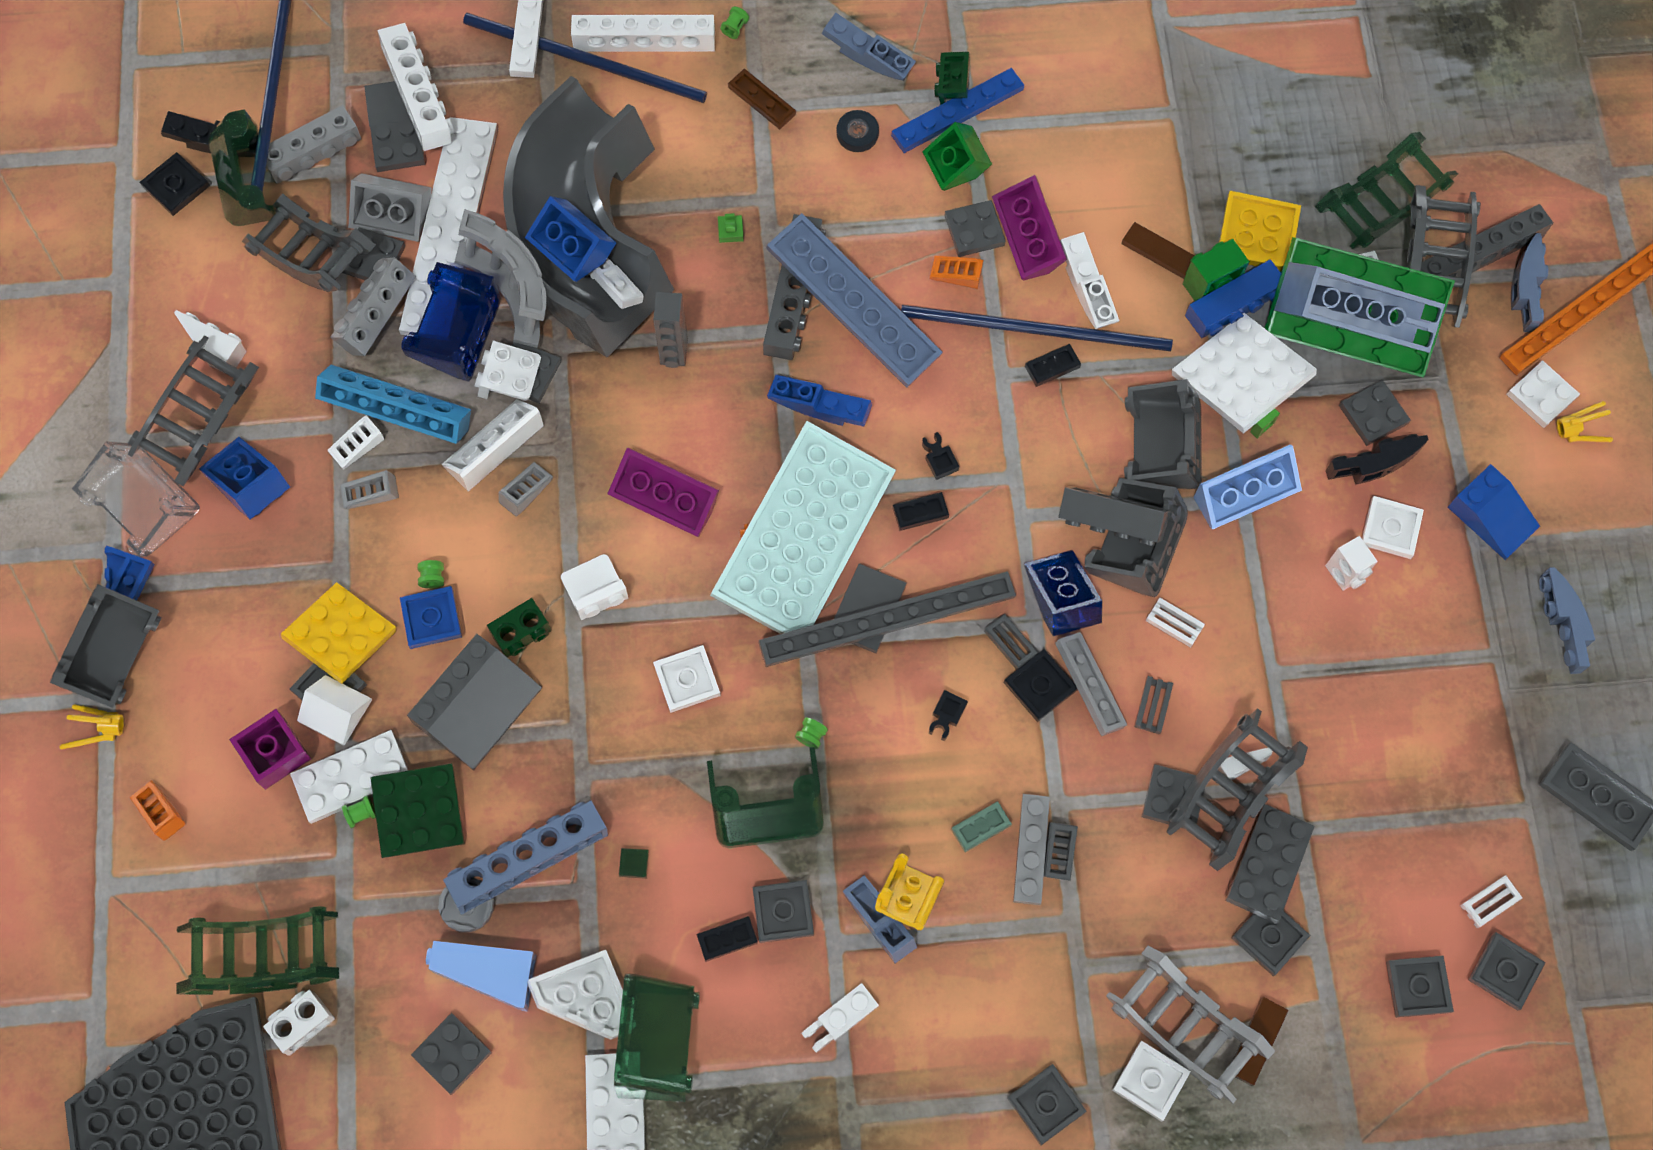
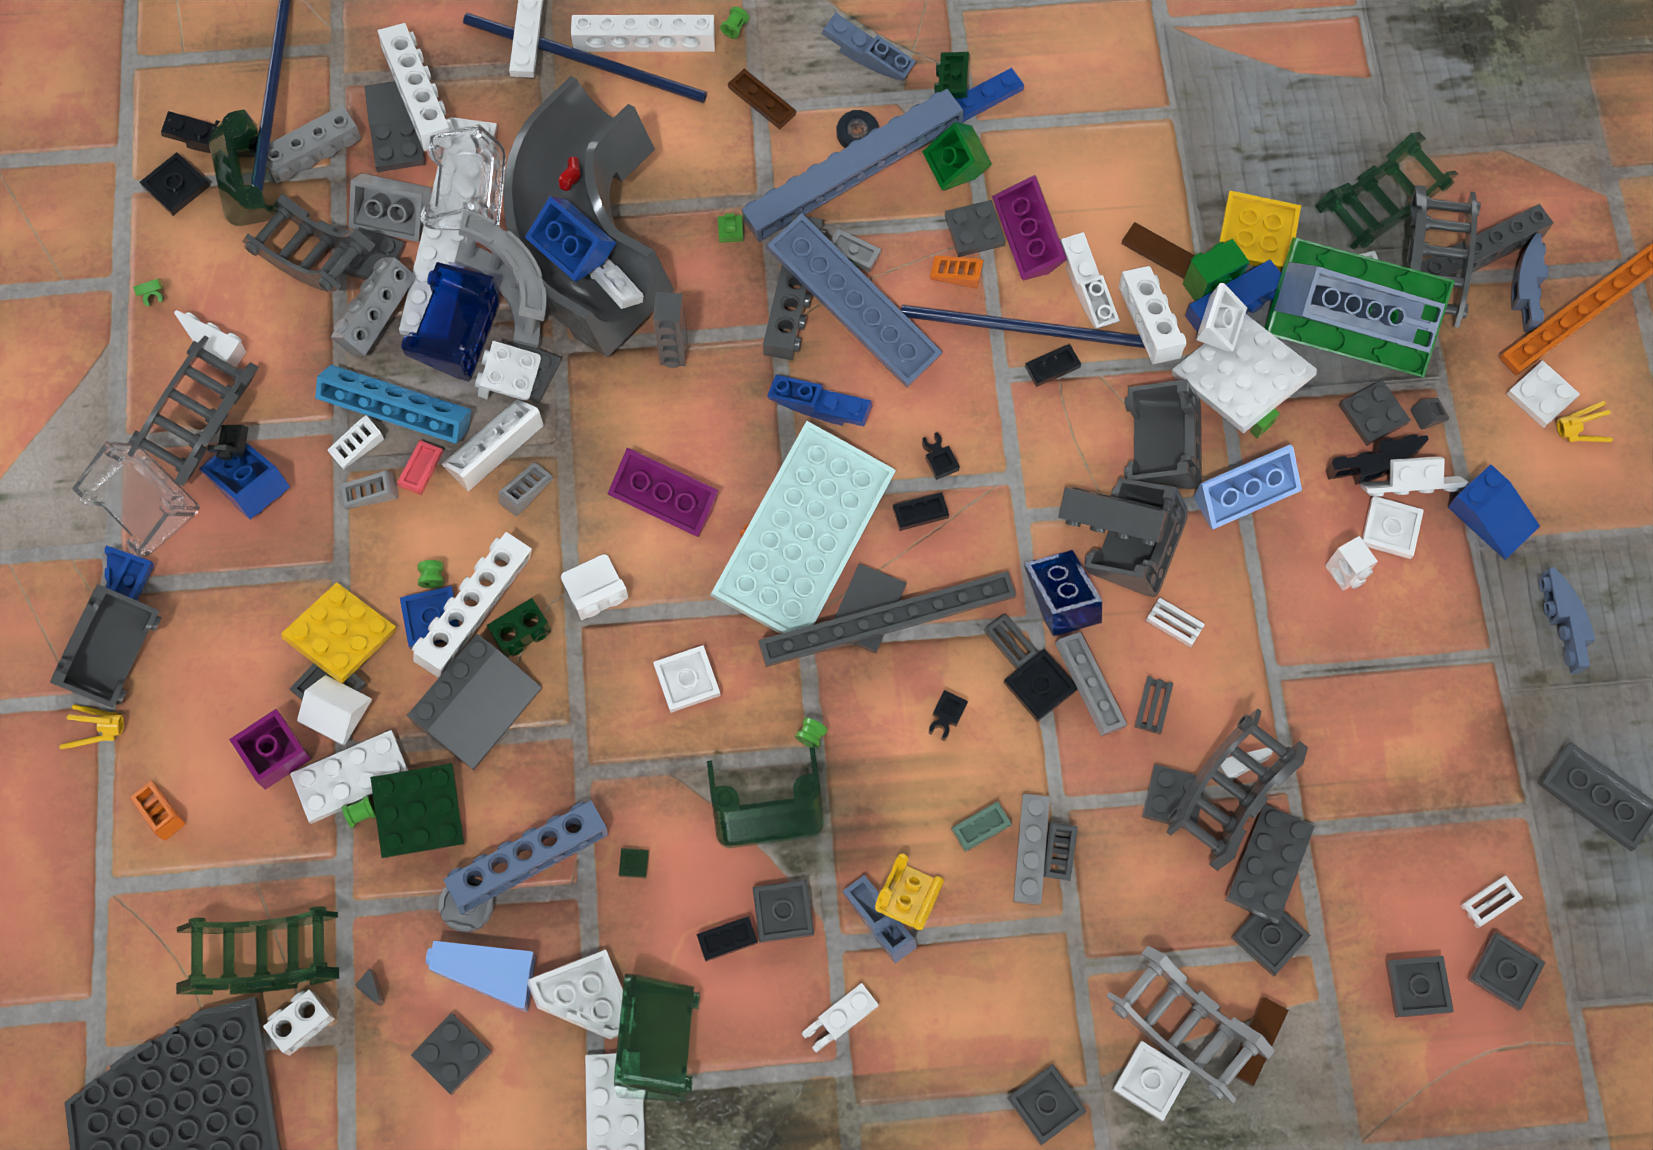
(149, 288): none -> bright green tile
(231, 442): none -> pearl dark grey bracket
(370, 987): none -> dark grey slope
(420, 467): none -> coral tile
(438, 659): none -> white brick
(468, 177): none -> clear windscreen
(570, 175): none -> red arm
(852, 165): none -> sand blue brick
(856, 250): none -> light grey plate
(1152, 315): none -> white brick
(1222, 319): none -> white slope
(1415, 474): none -> white bracket
(1429, 413): none -> dark grey slope

